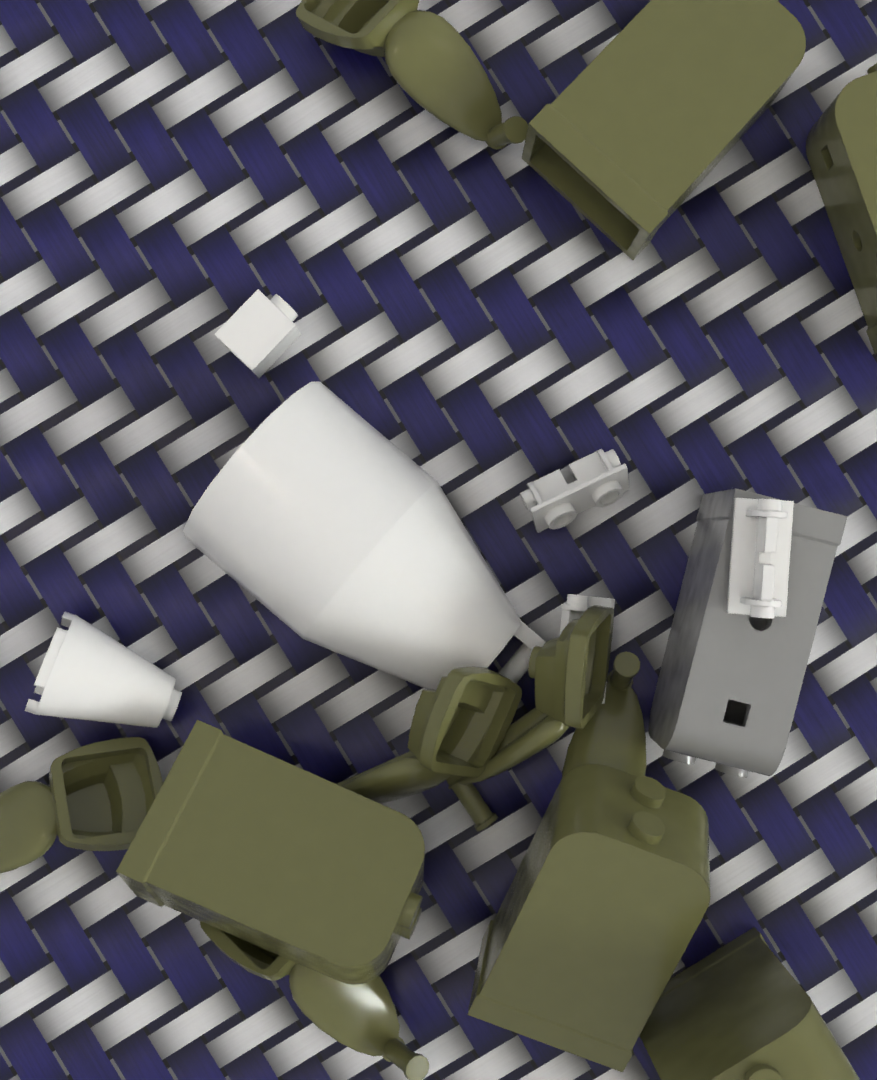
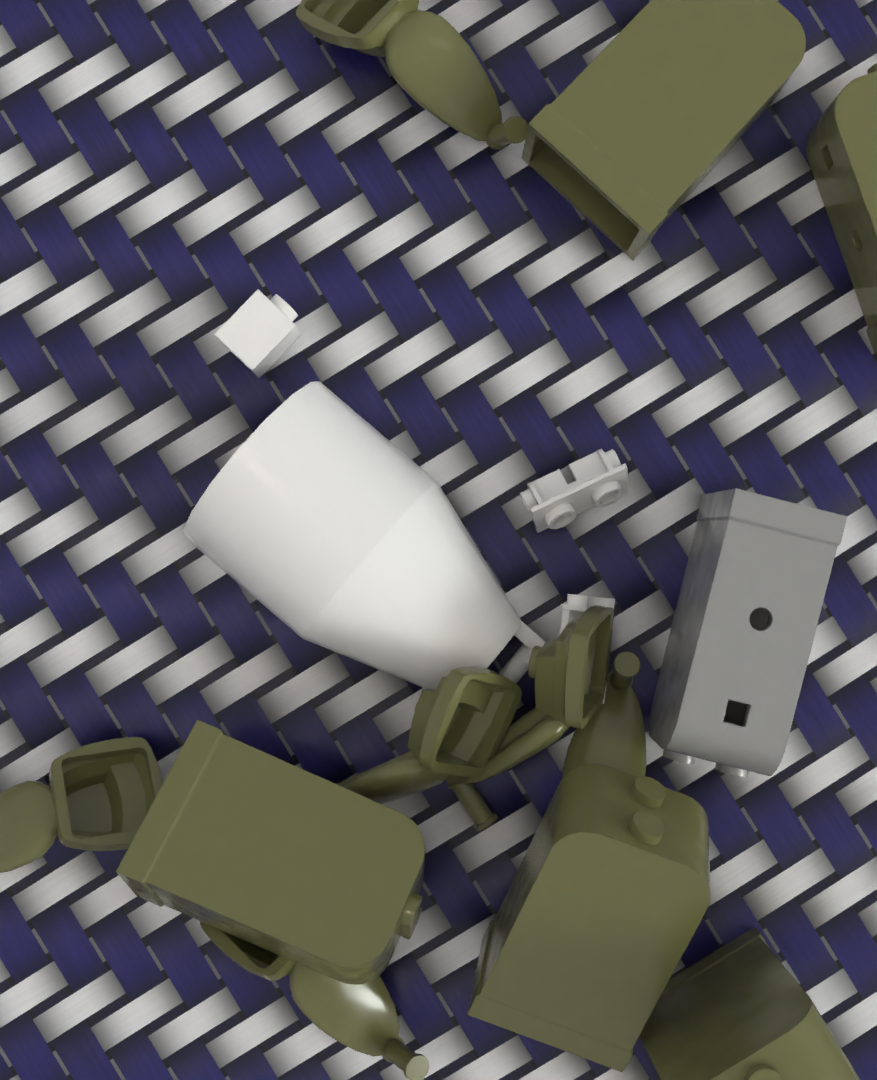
(101, 680): white cone -> none
(760, 557): white hinge -> none

